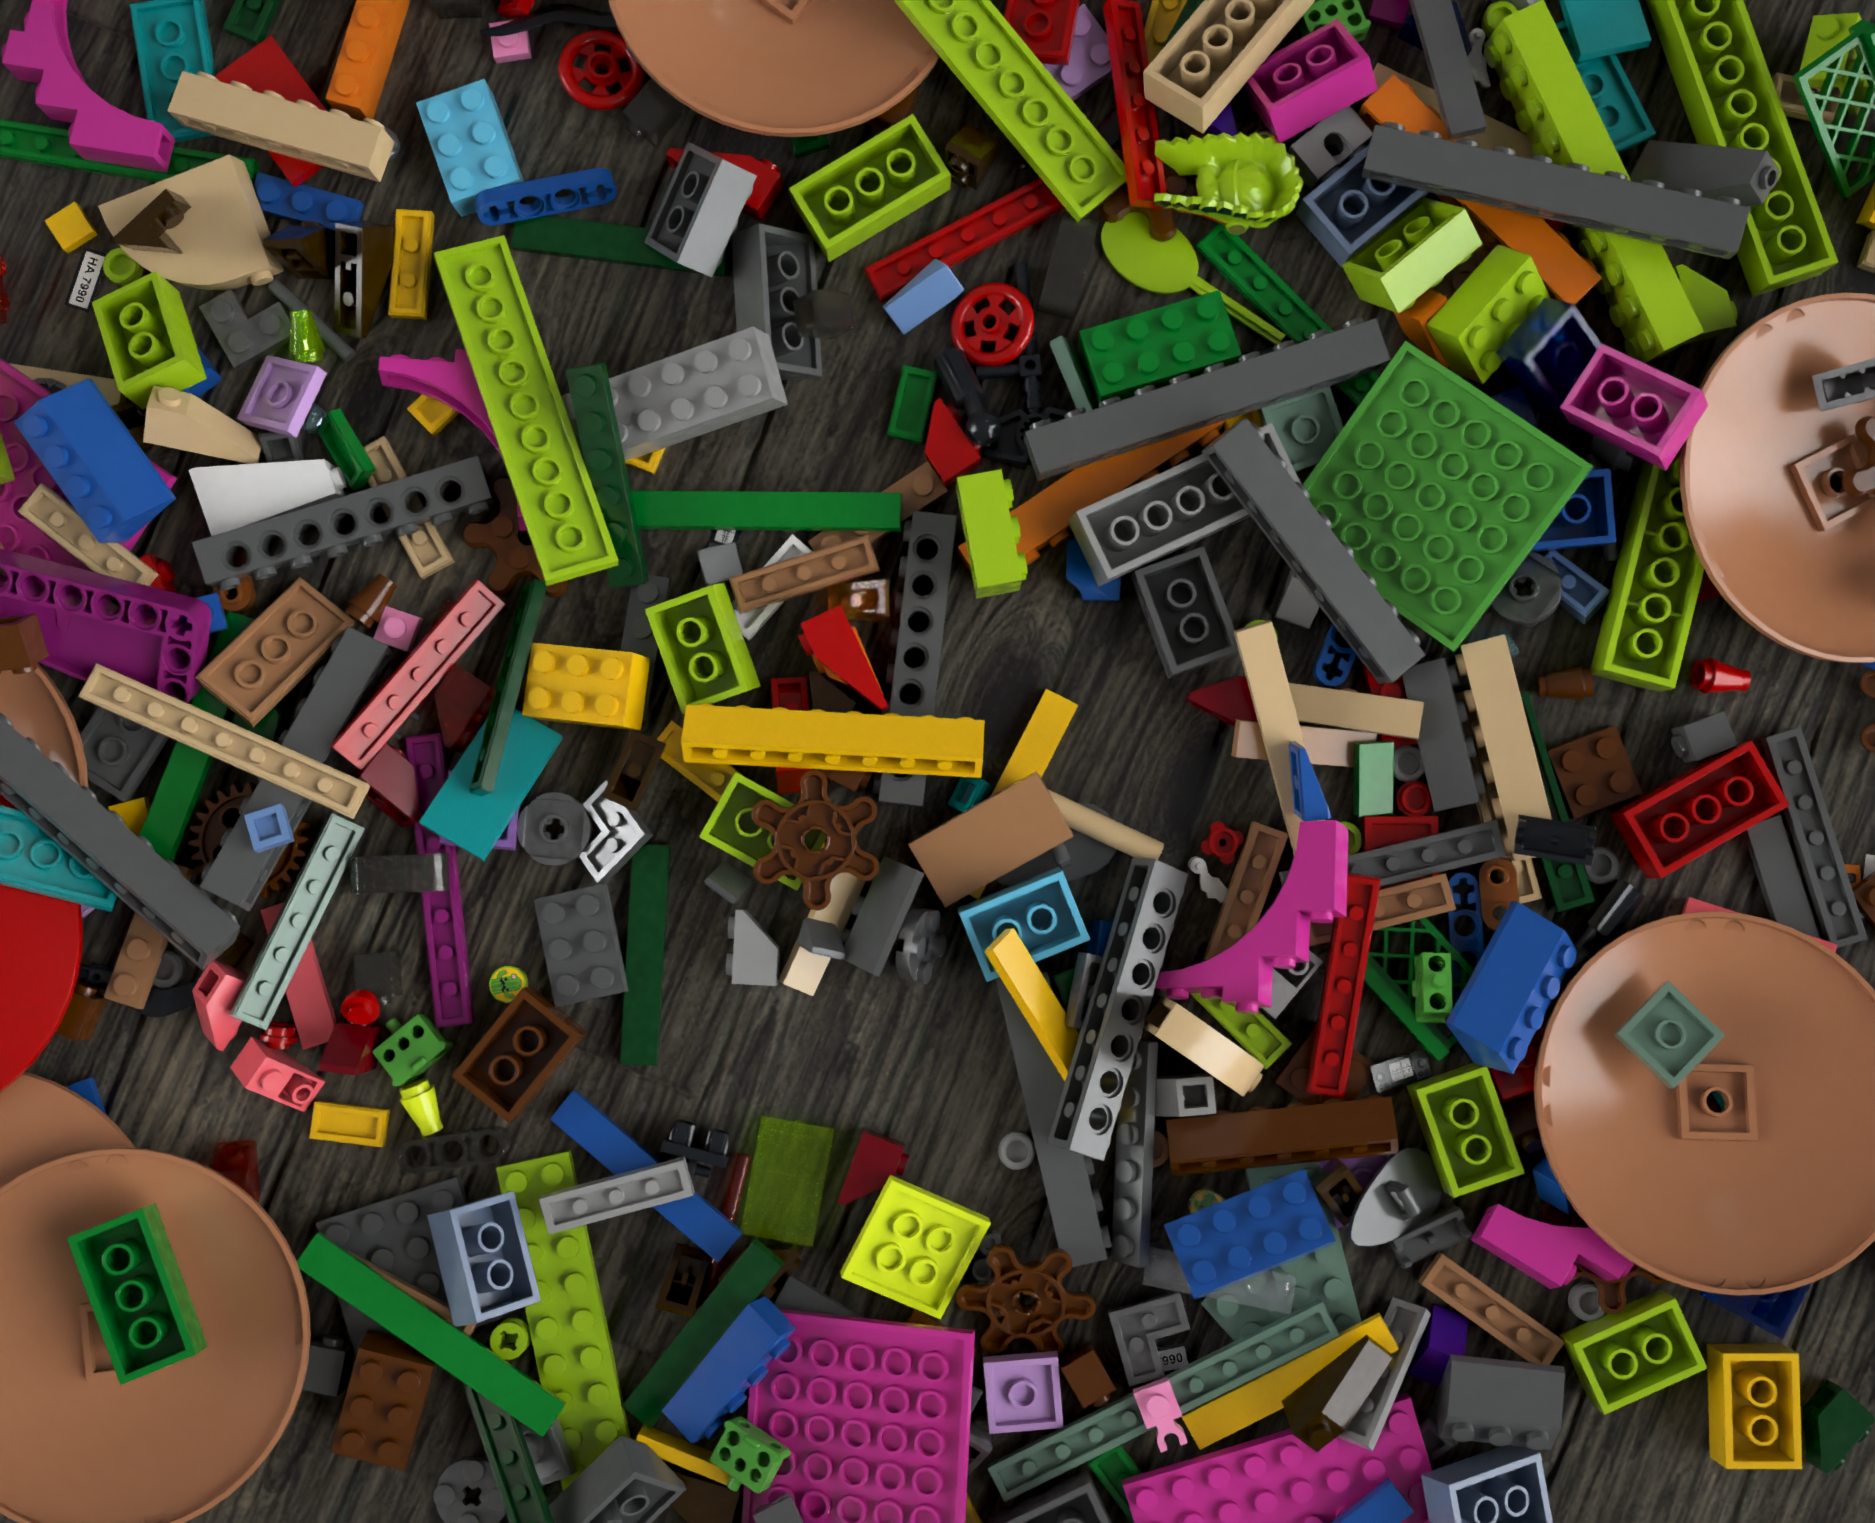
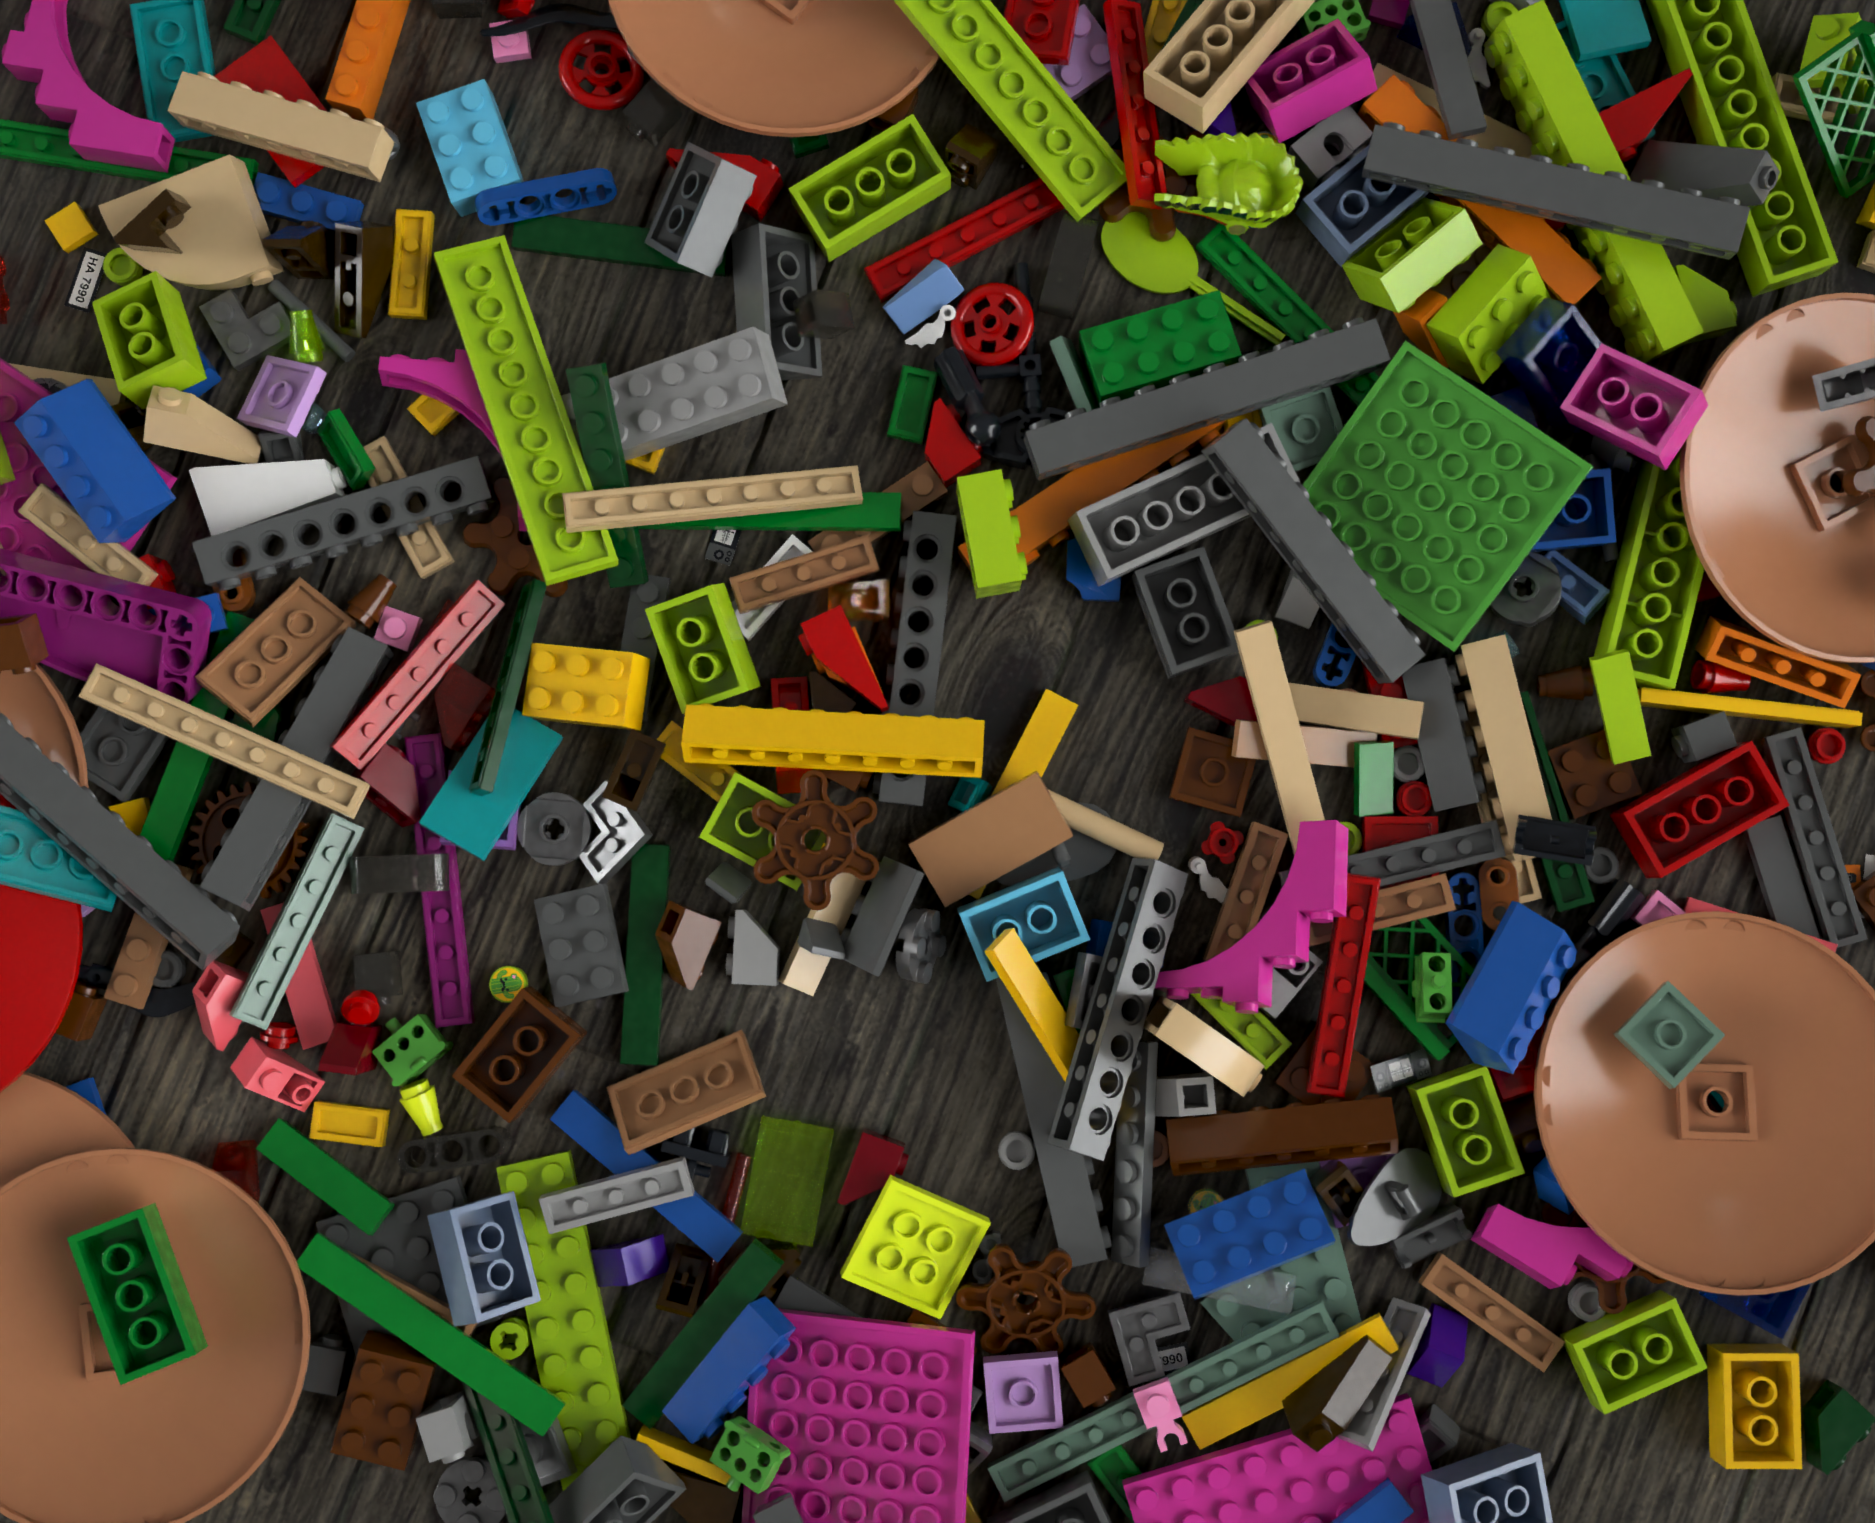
(269, 828): medium blue plate -> none
(325, 1176): none -> green tile
(447, 1428): none -> light grey brick
(630, 1261): none -> dark purple slope
(685, 942): none -> slope
(685, 1092): none -> medium nougat tile
(711, 499): none -> tan tile
(719, 563): dark grey slope -> none
(932, 331): none -> white piece
(1210, 775): none -> reddish brown plate
(1307, 794): blue slope -> none
(1500, 1402): dark grey slope -> none
(1620, 706): none -> lime tile
(1635, 117): none -> red slope
(1655, 907): none -> bright pink plate
(1749, 708): none -> yellow tile
(1772, 662): none -> orange brick
(1826, 745): none -> red plate

